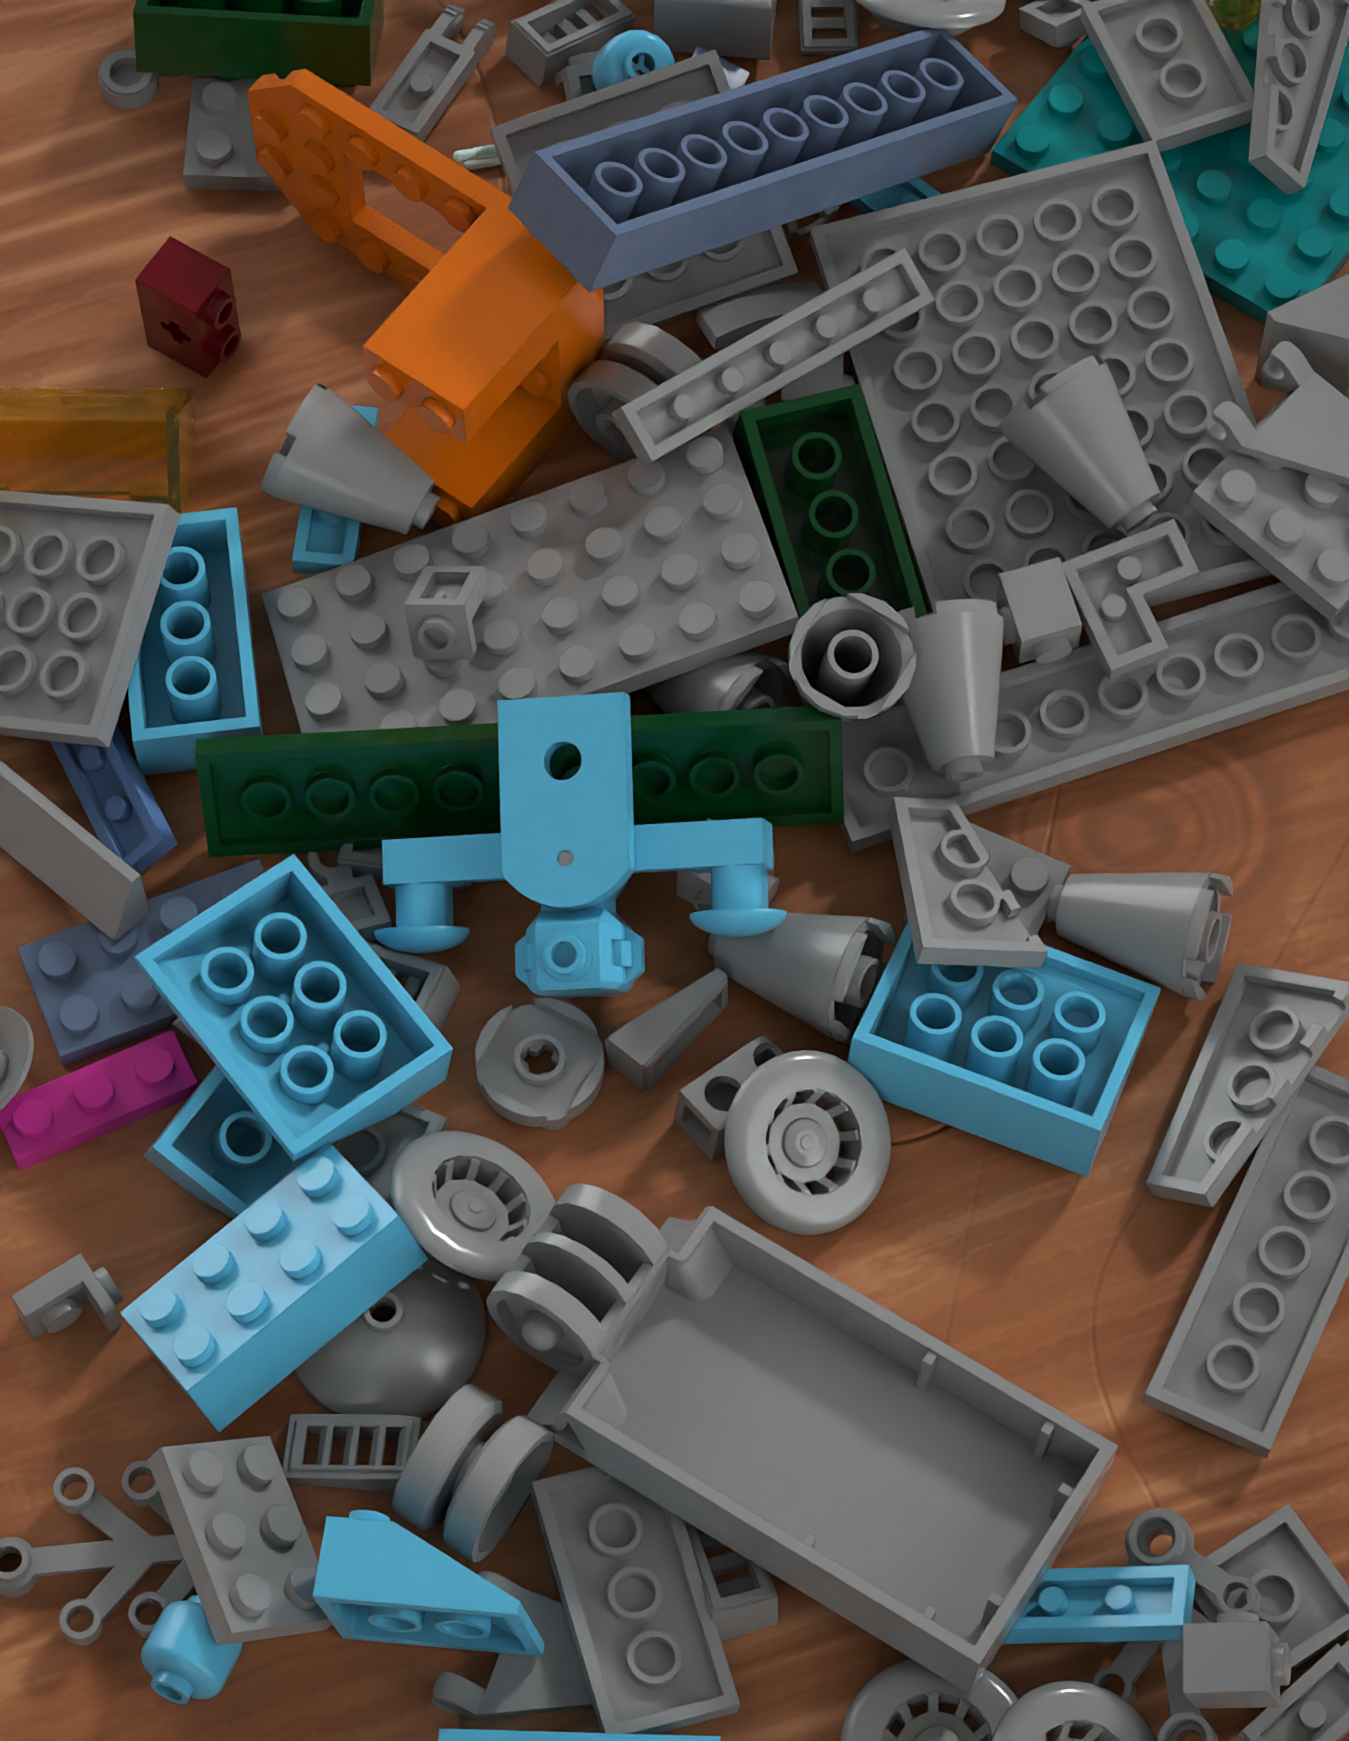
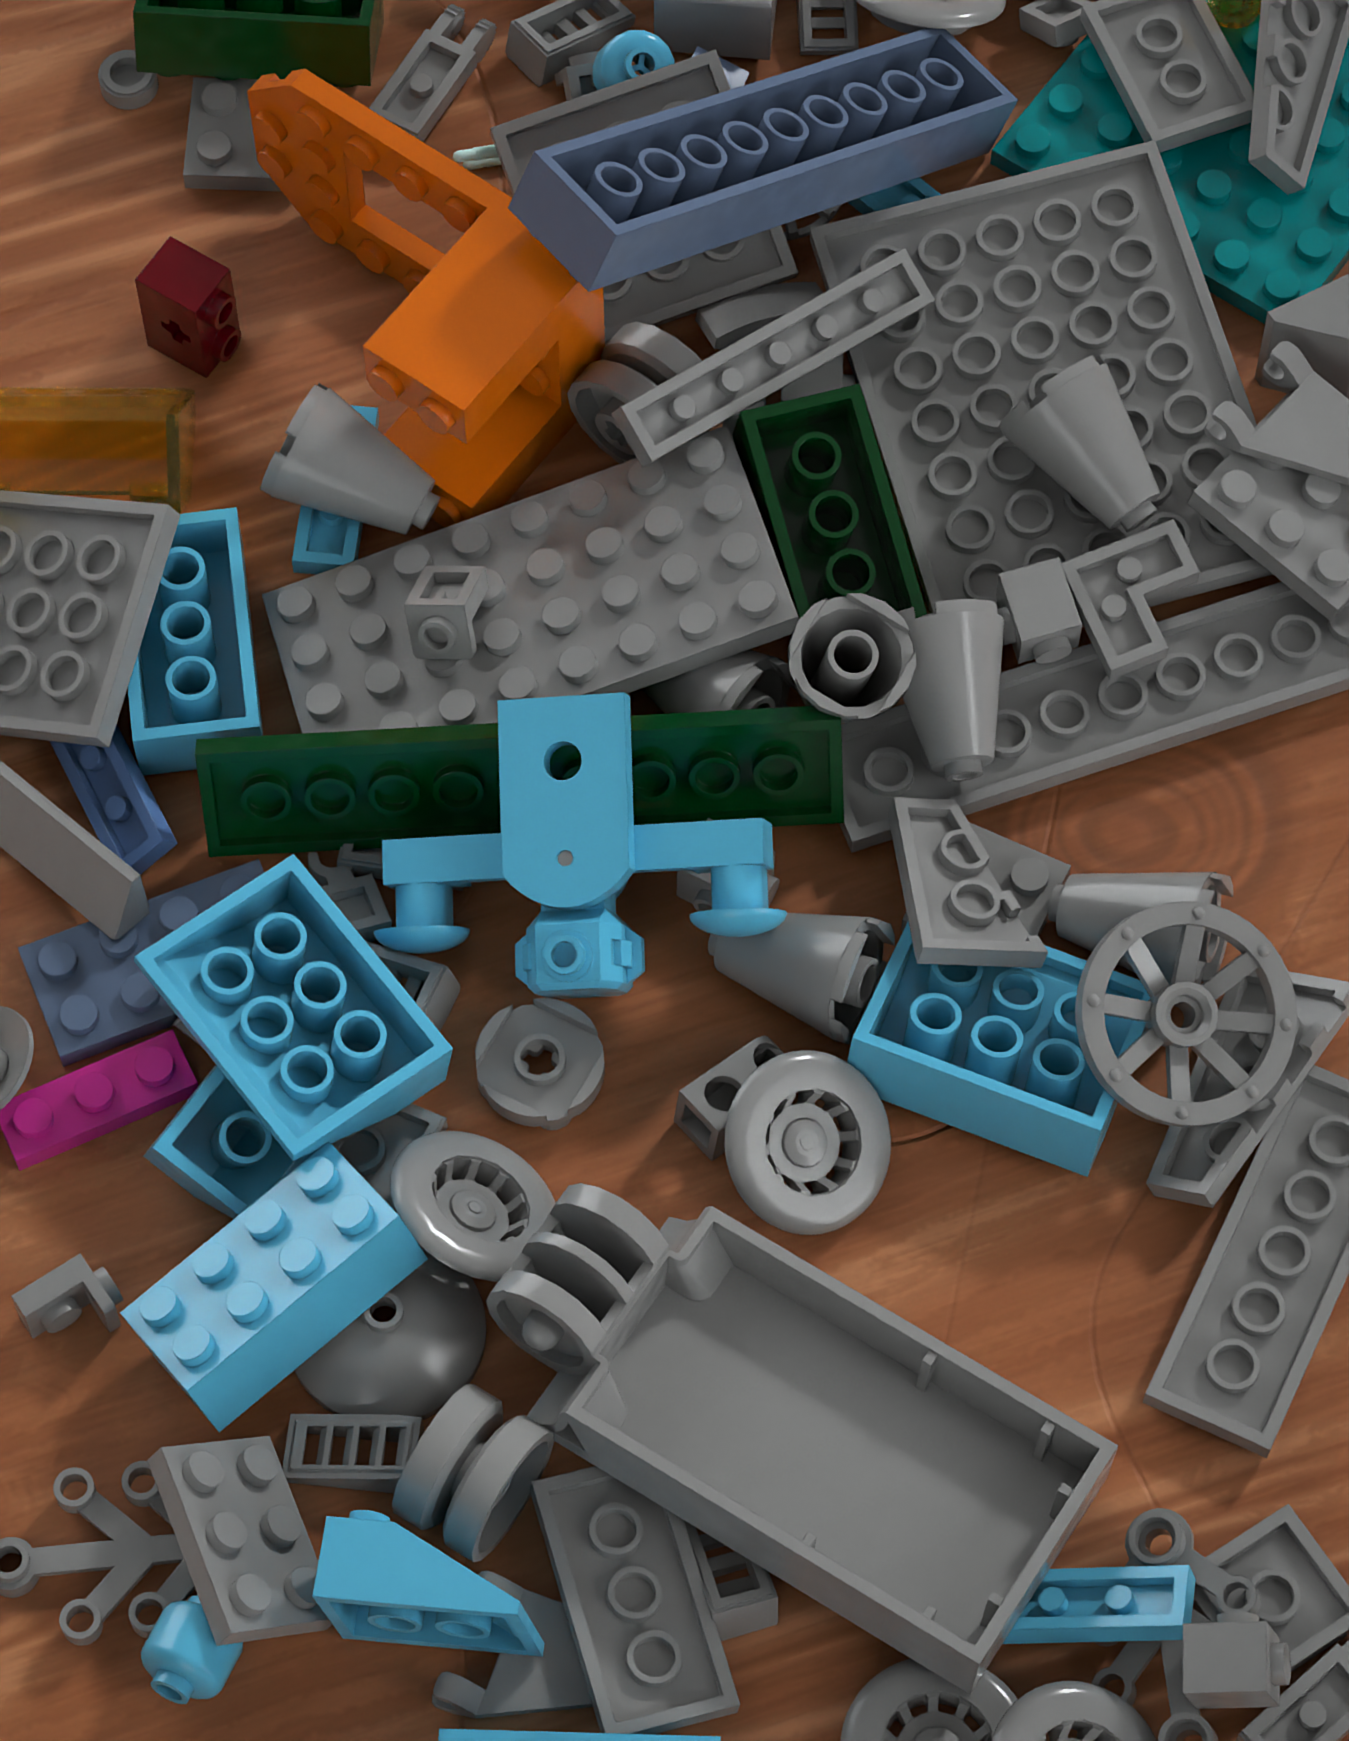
(659, 1036): light grey slope -> none
(1199, 1013): none -> light grey wheel

